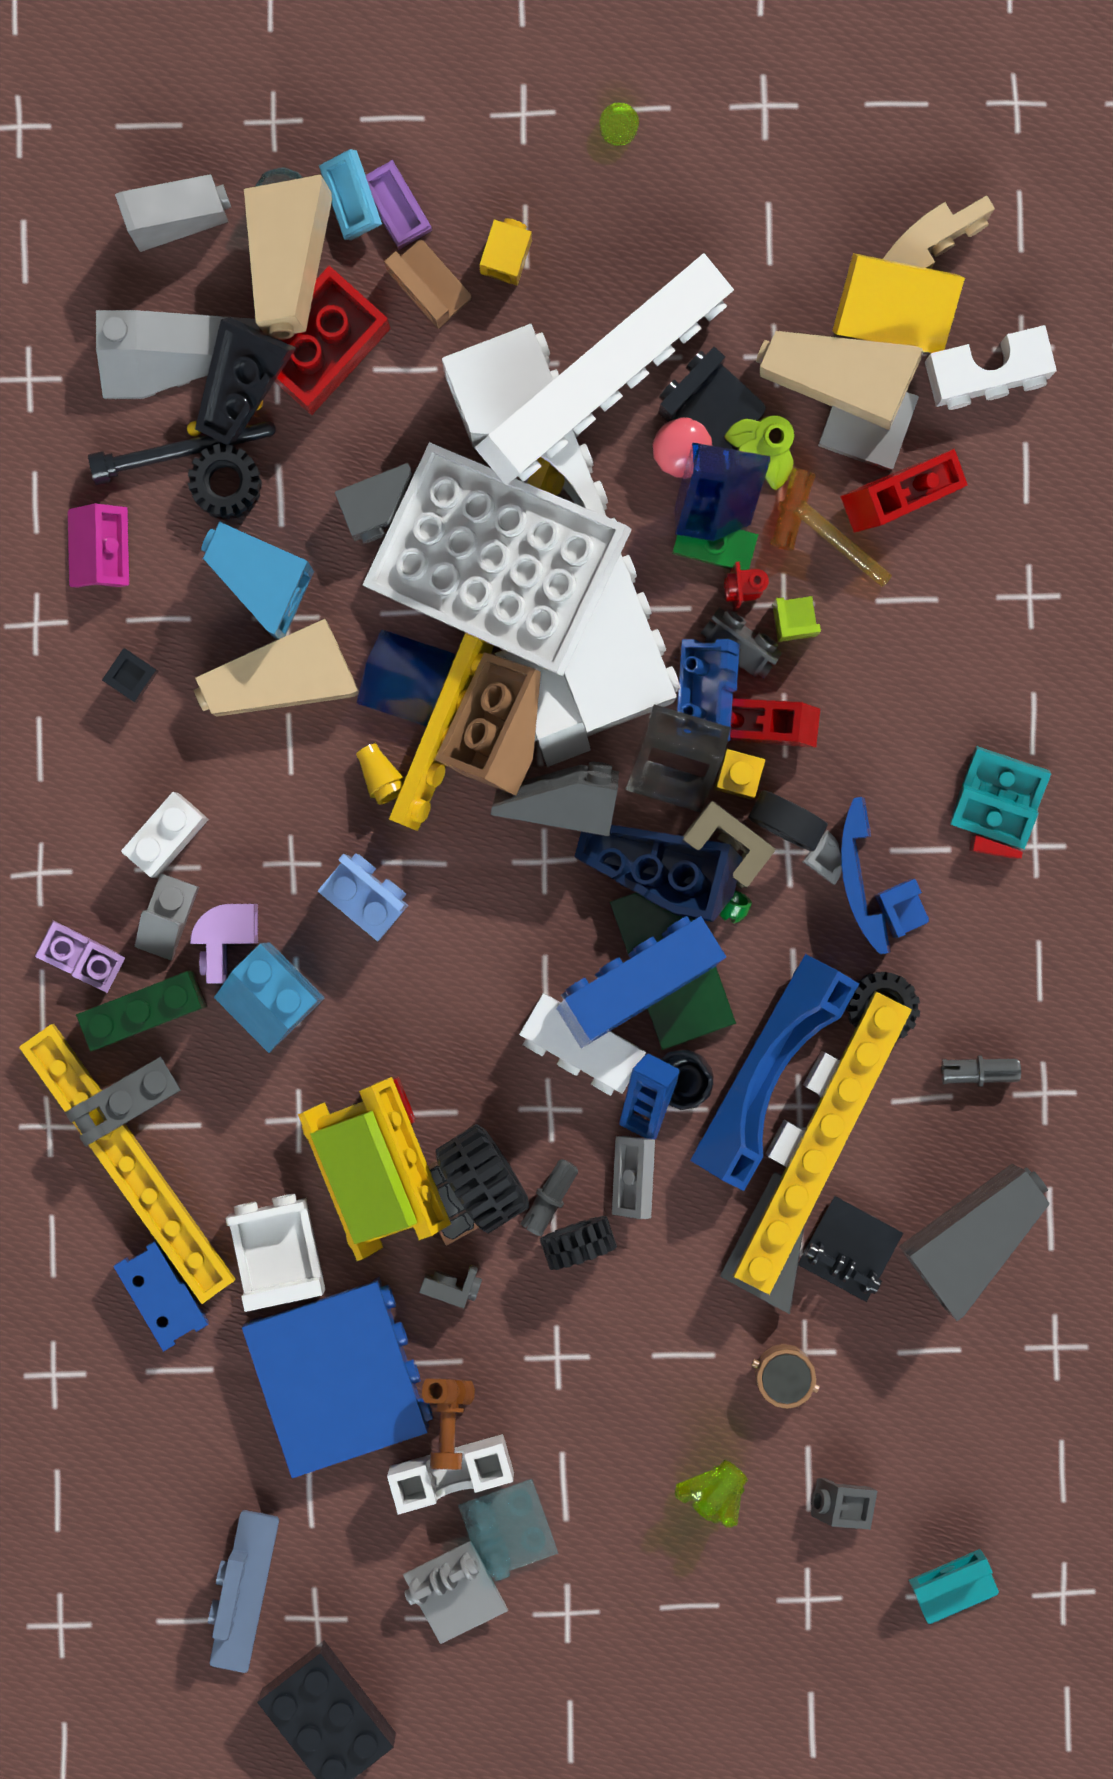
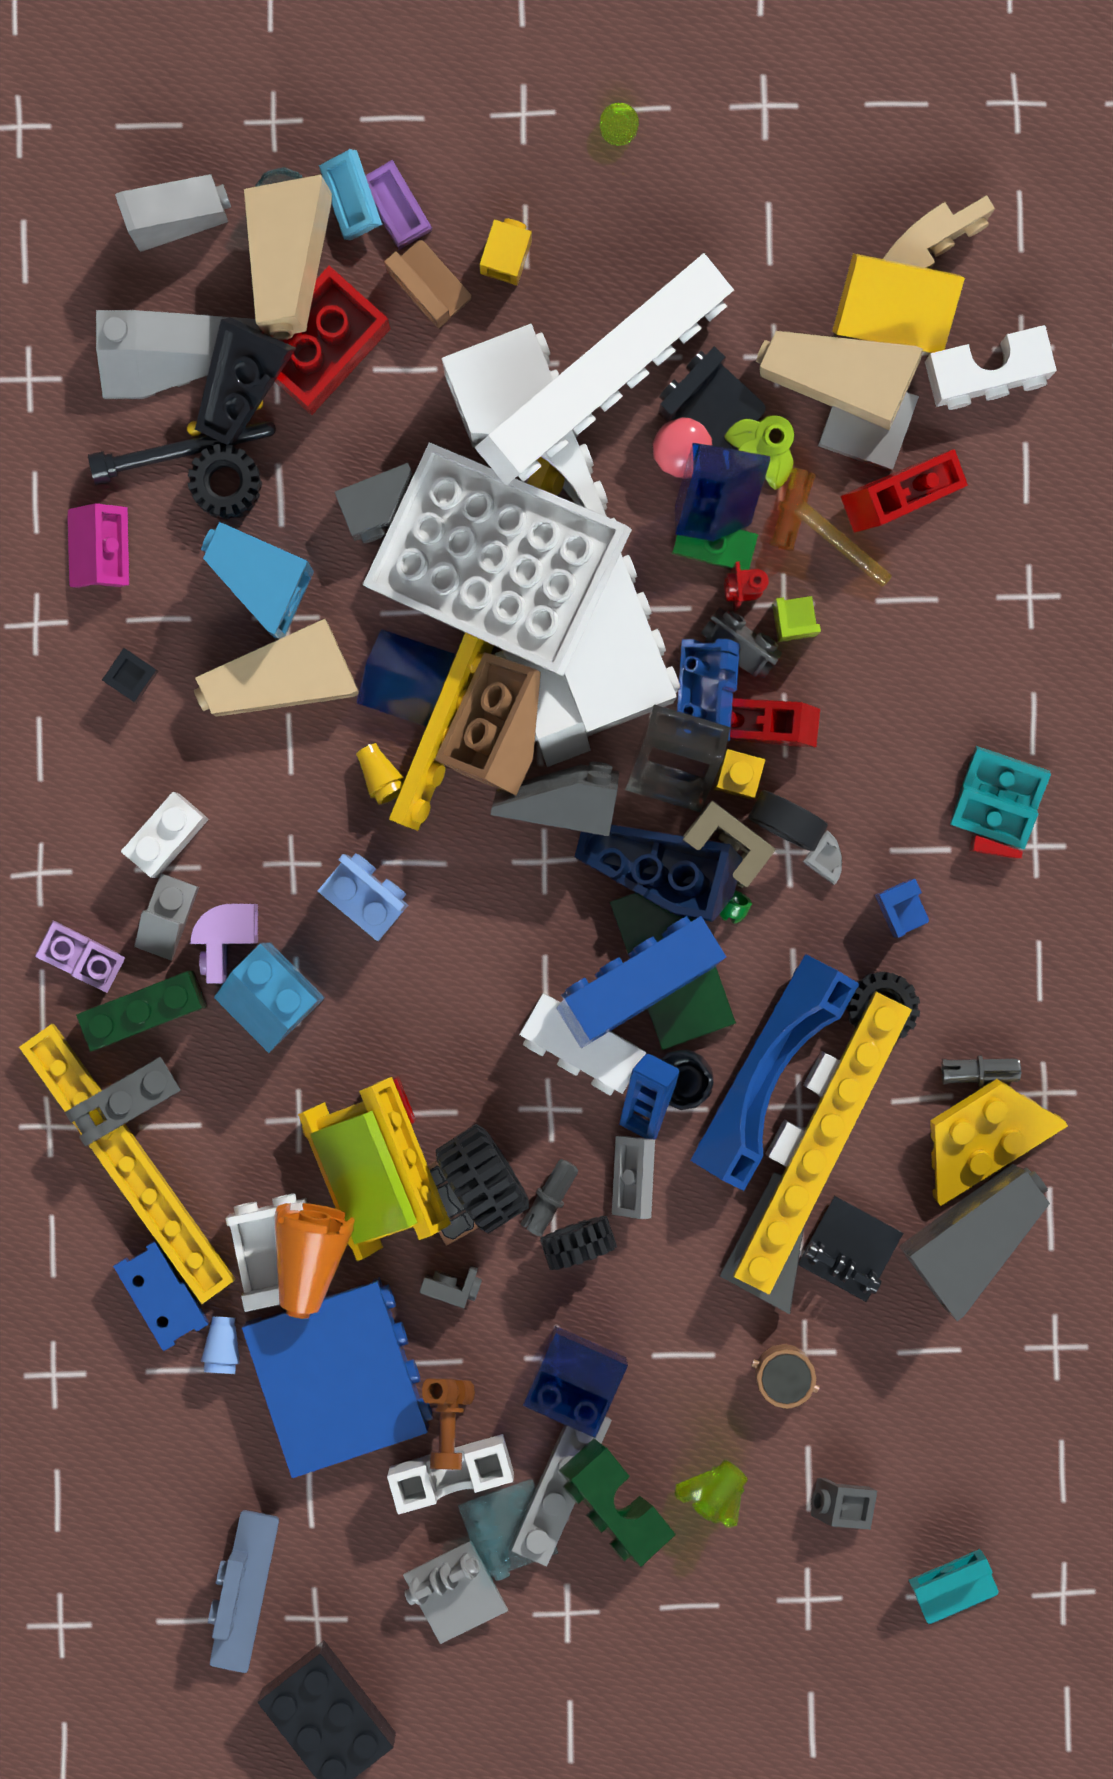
(221, 1347): none -> light blue cone
(308, 1254): none -> orange cone
(550, 1502): none -> light grey plate
(575, 1381): none -> clear blue slope
(594, 1479): none -> dark green arch
(855, 828): blue slope -> none
(985, 1136): none -> yellow wing

